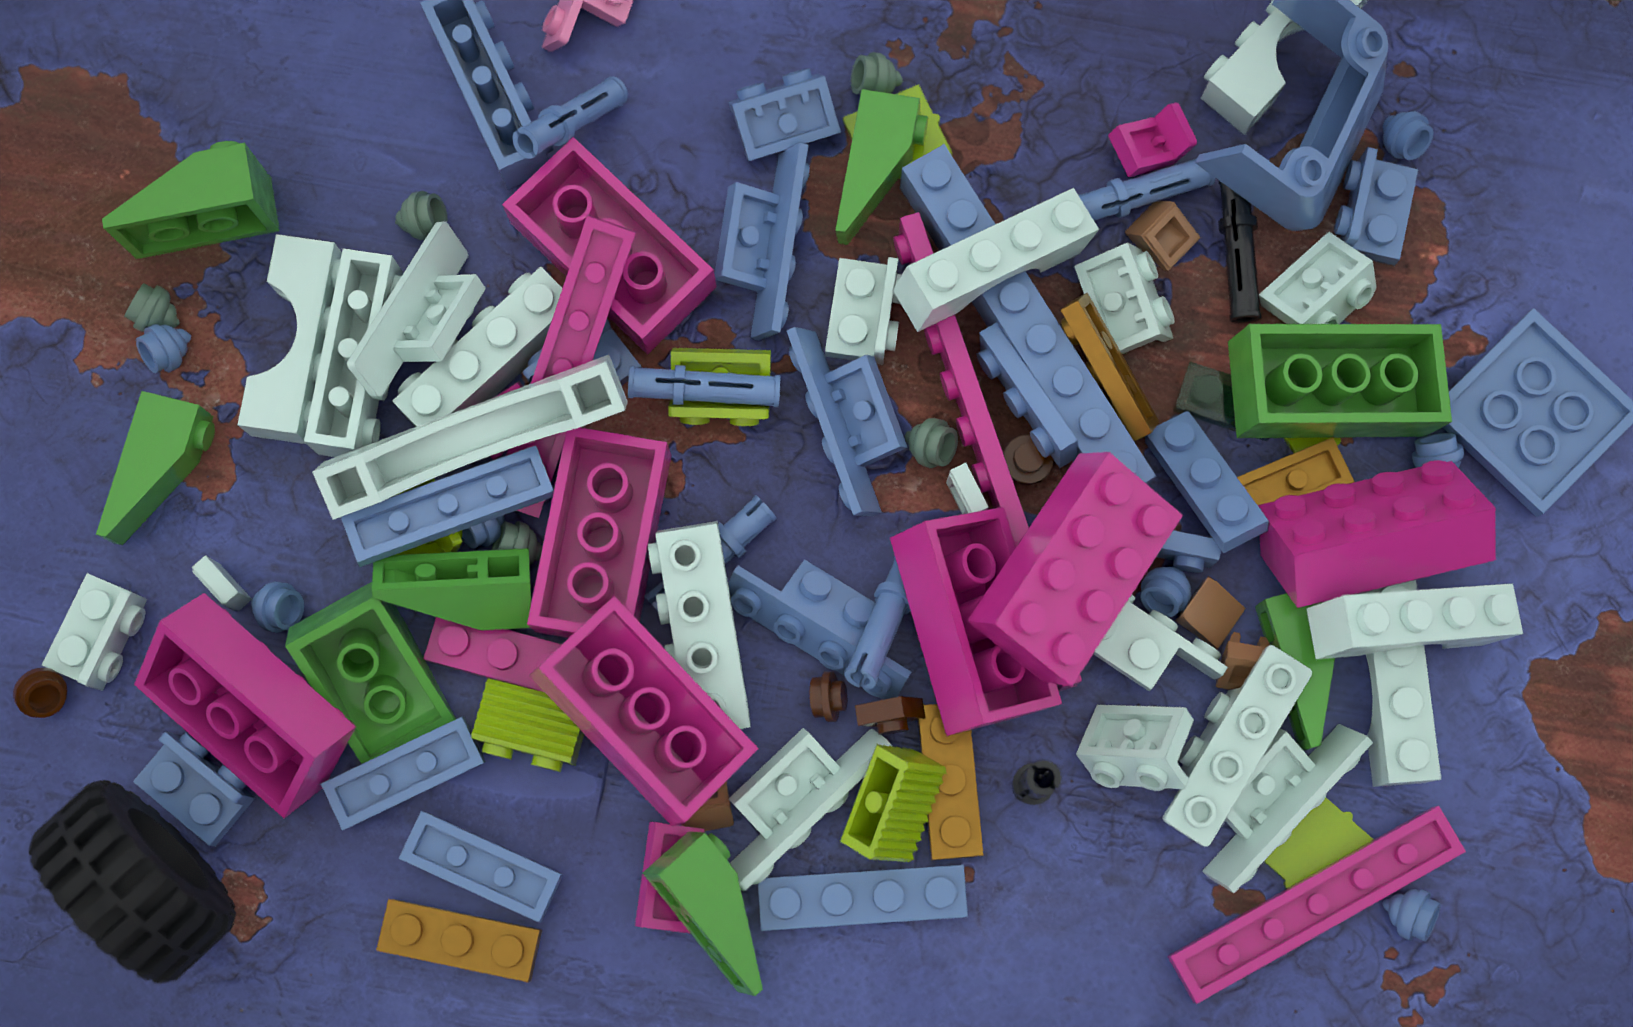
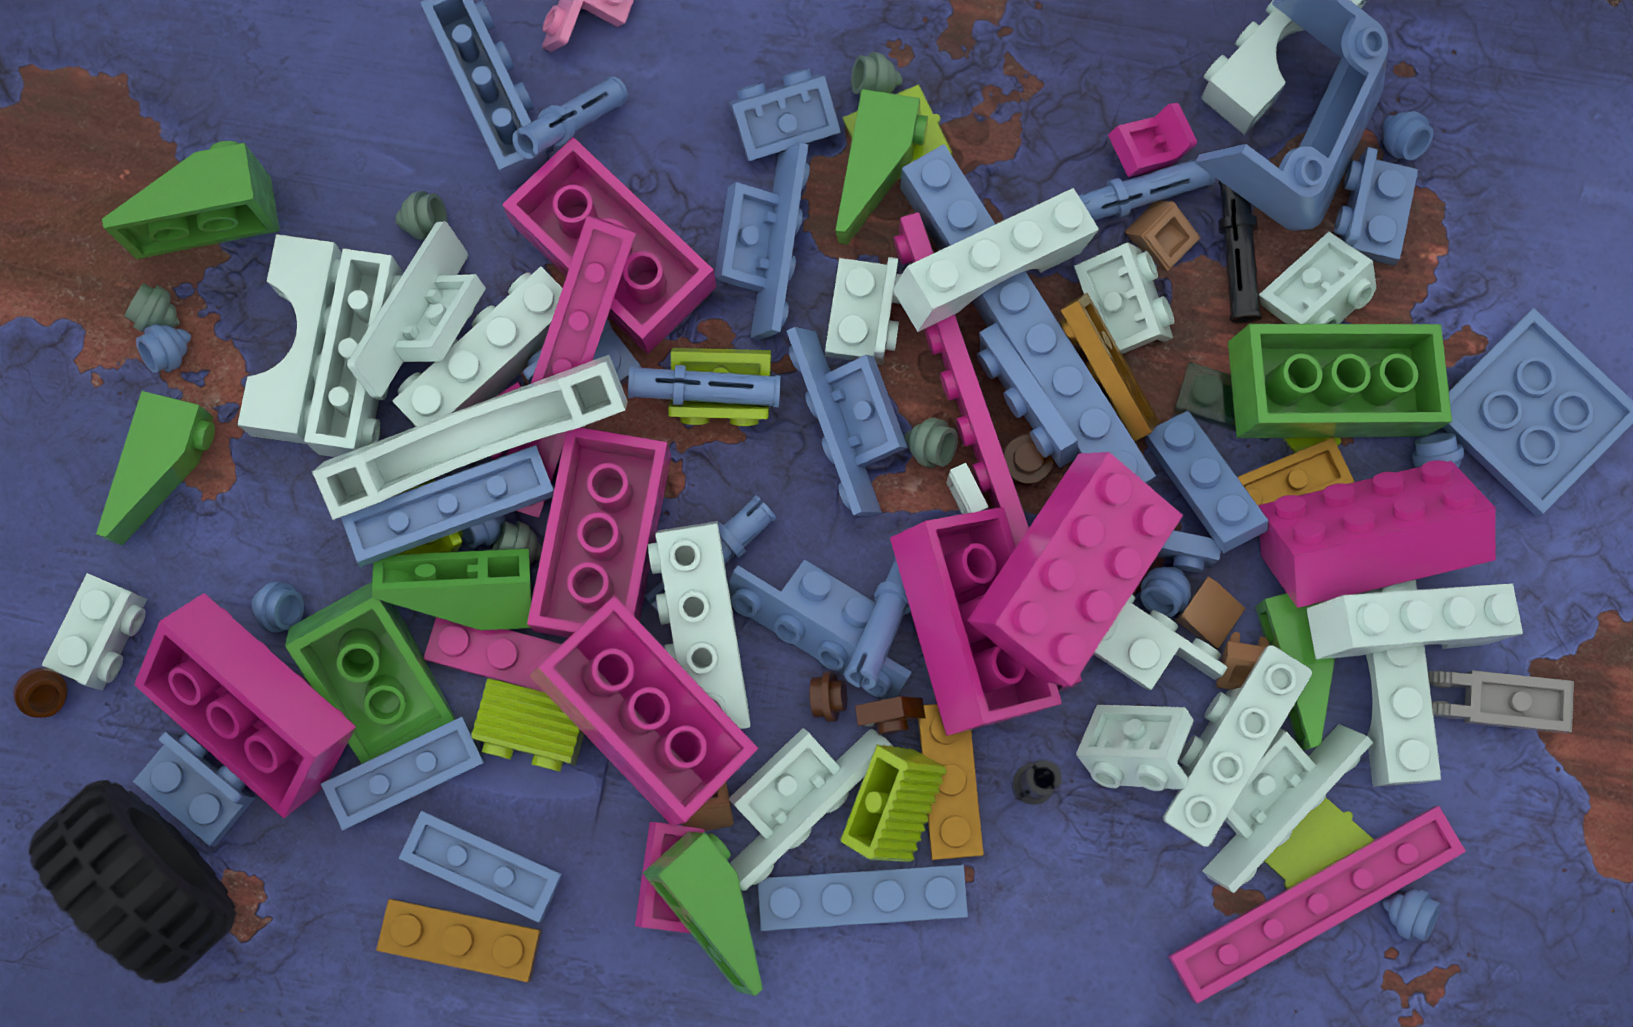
(221, 584): light aqua tile -> none
(1507, 700): none -> light grey hinge

